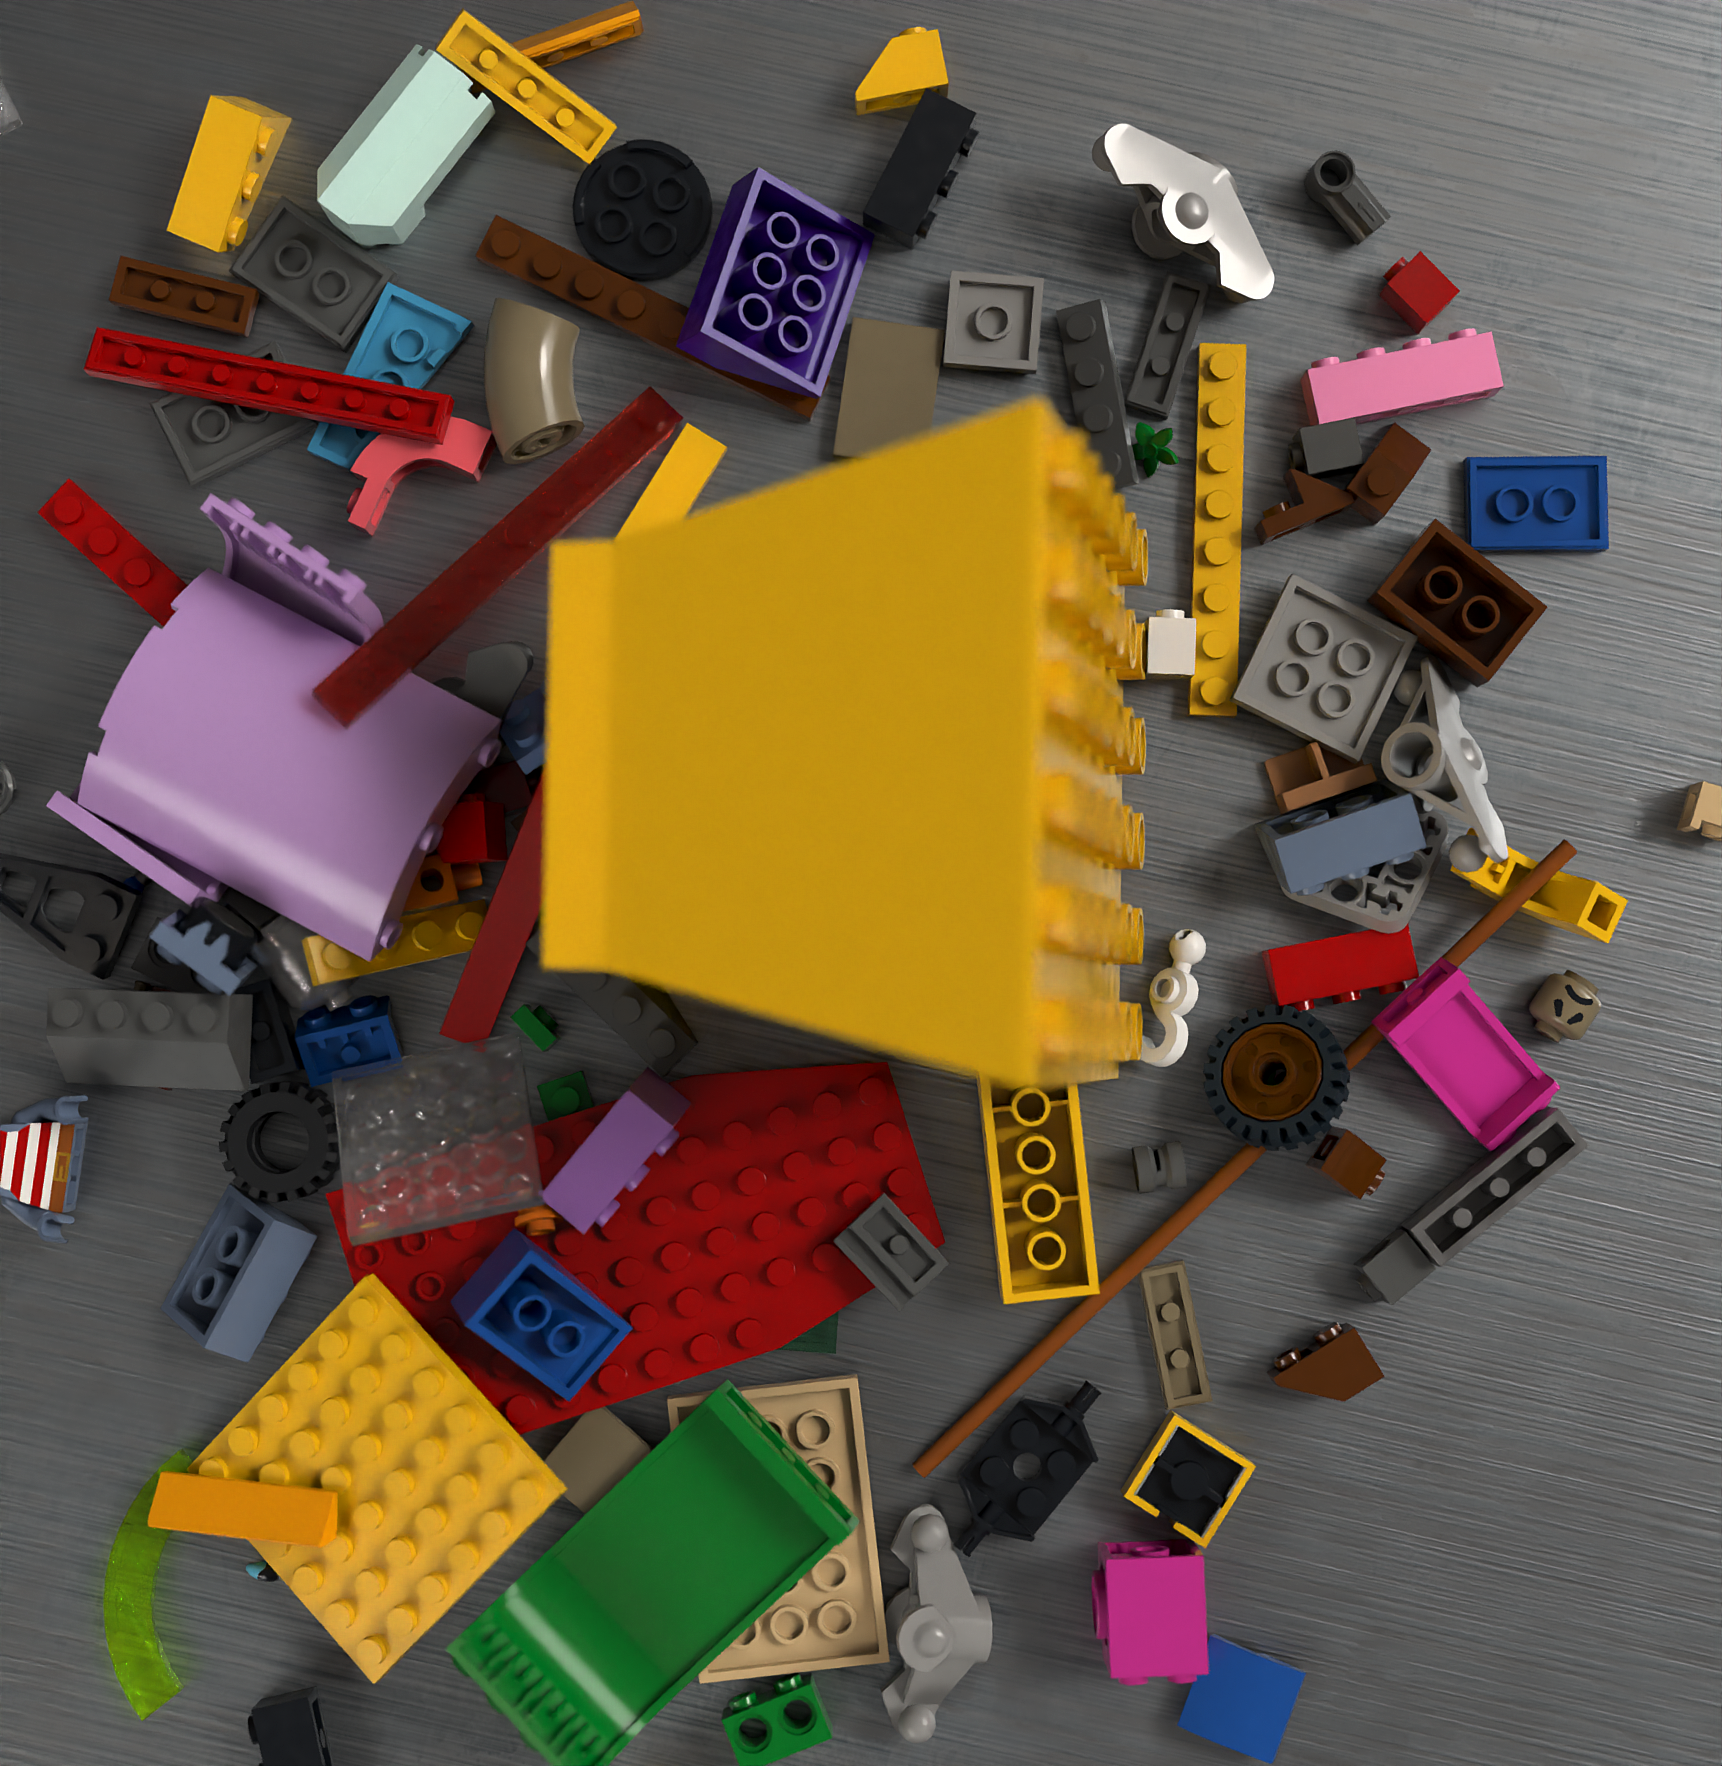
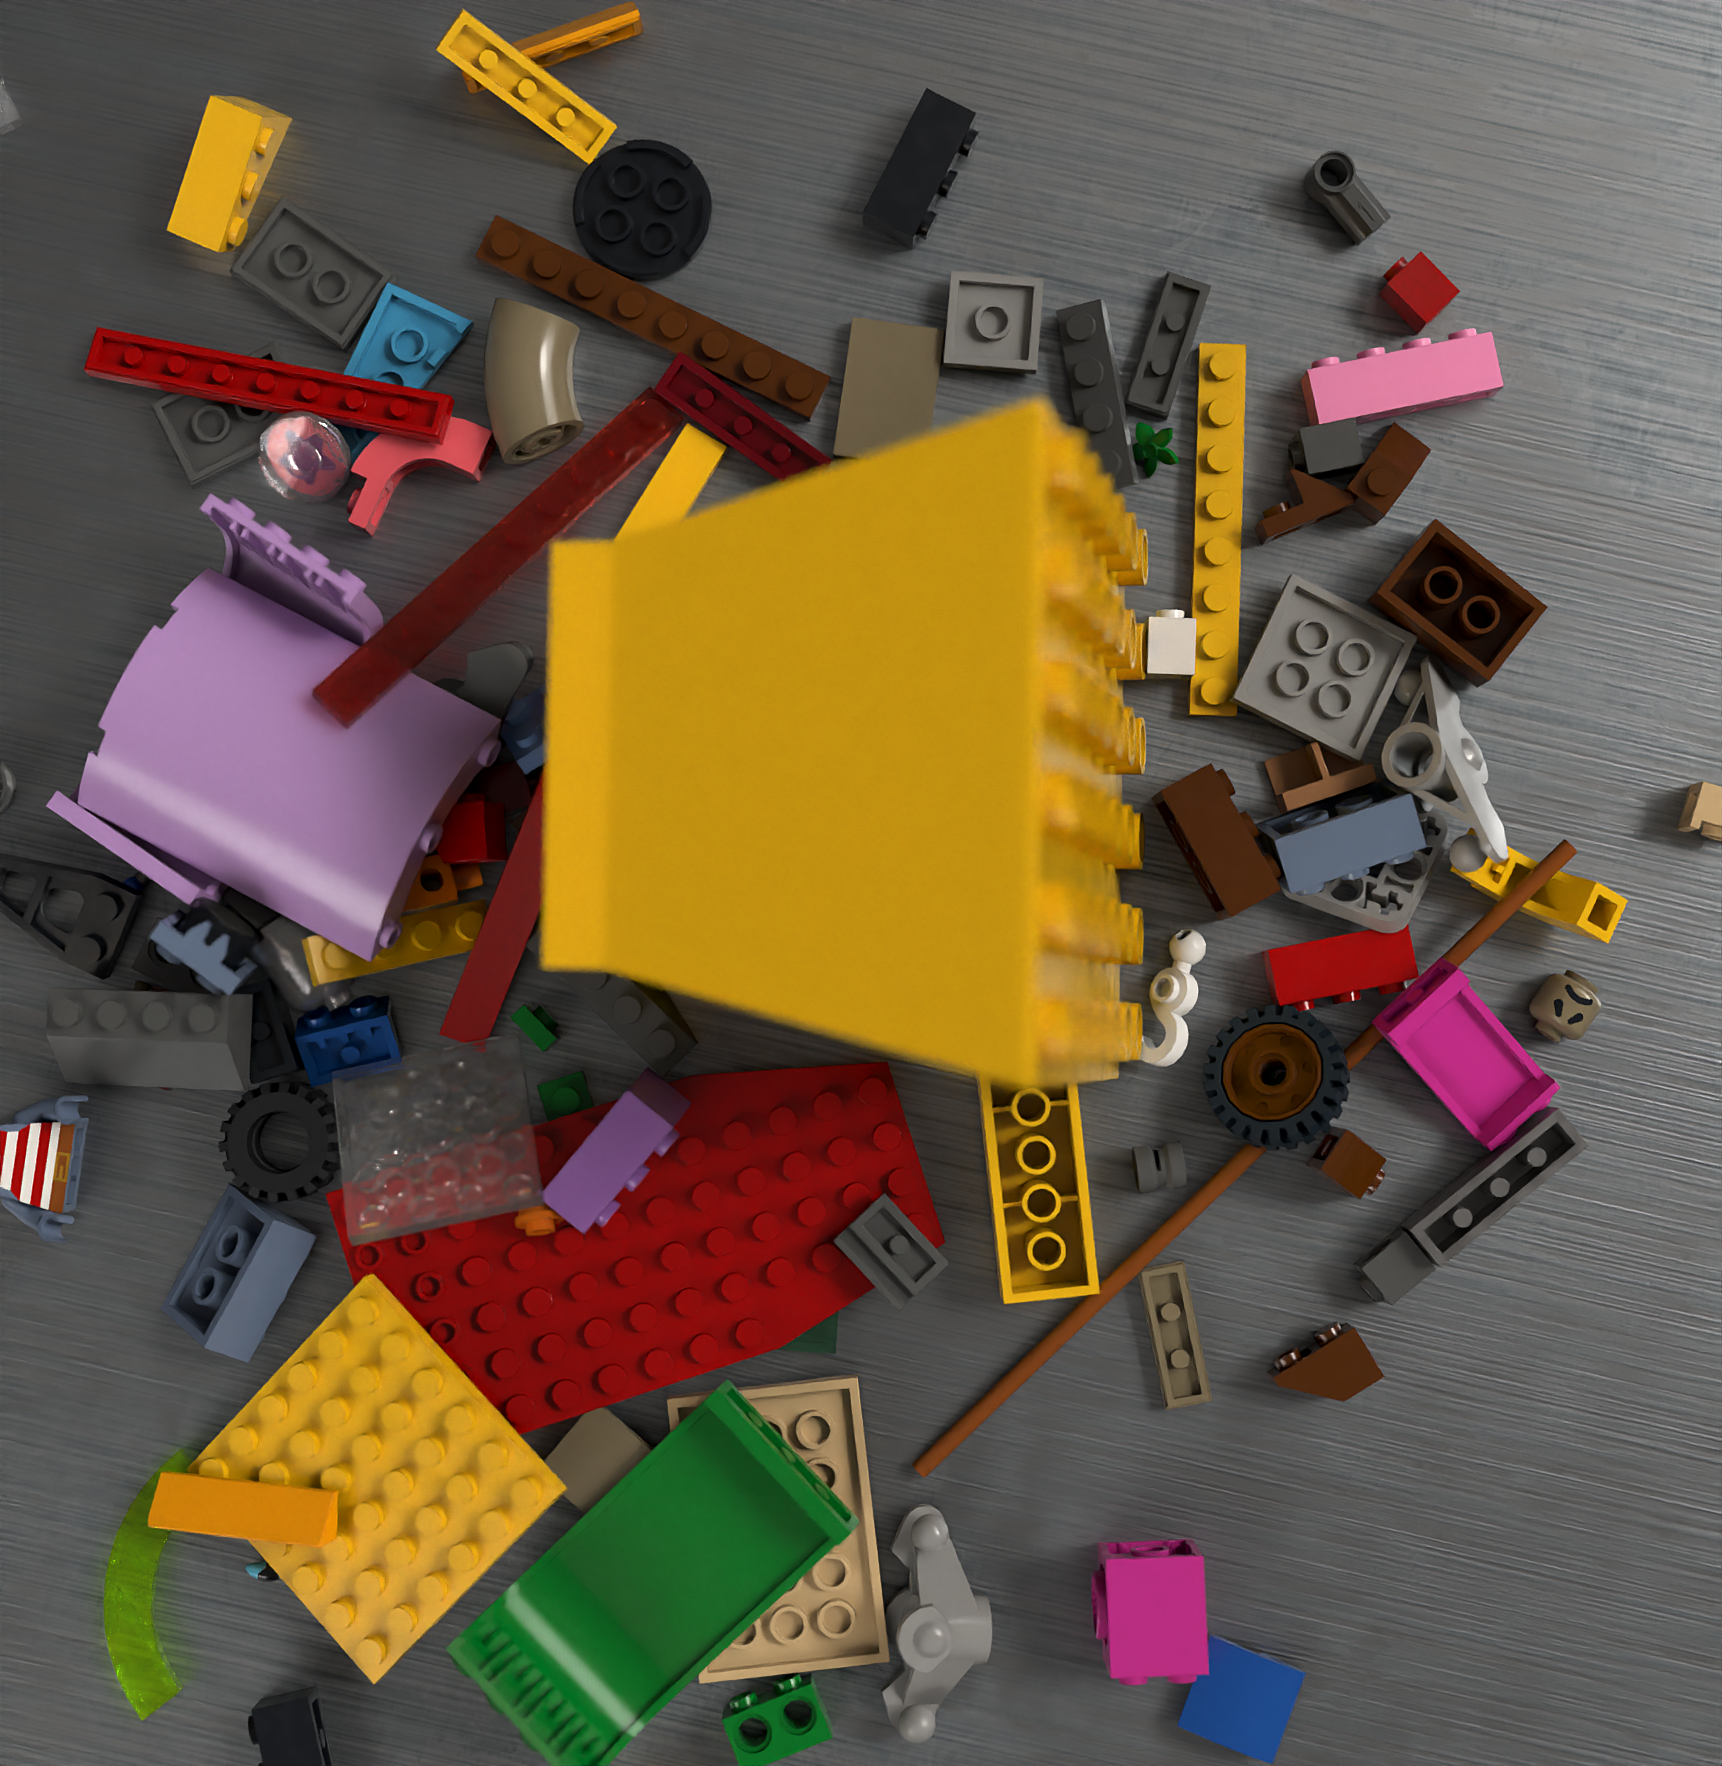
(114, 550): red plate -> none
(184, 296): reddish brown plate -> none
(305, 457): none -> clear tile
(400, 150): light aqua brick -> none
(540, 1315): blue slope -> none
(739, 421): none -> dark red plate
(776, 286): dark purple slope -> none
(904, 72): yellow slope -> none
(1017, 1505): black plate -> none
(1186, 207): piece -> none
(1188, 1478): black piece -> none
(1217, 841): none -> reddish brown brick
(1536, 503): blue tile -> none

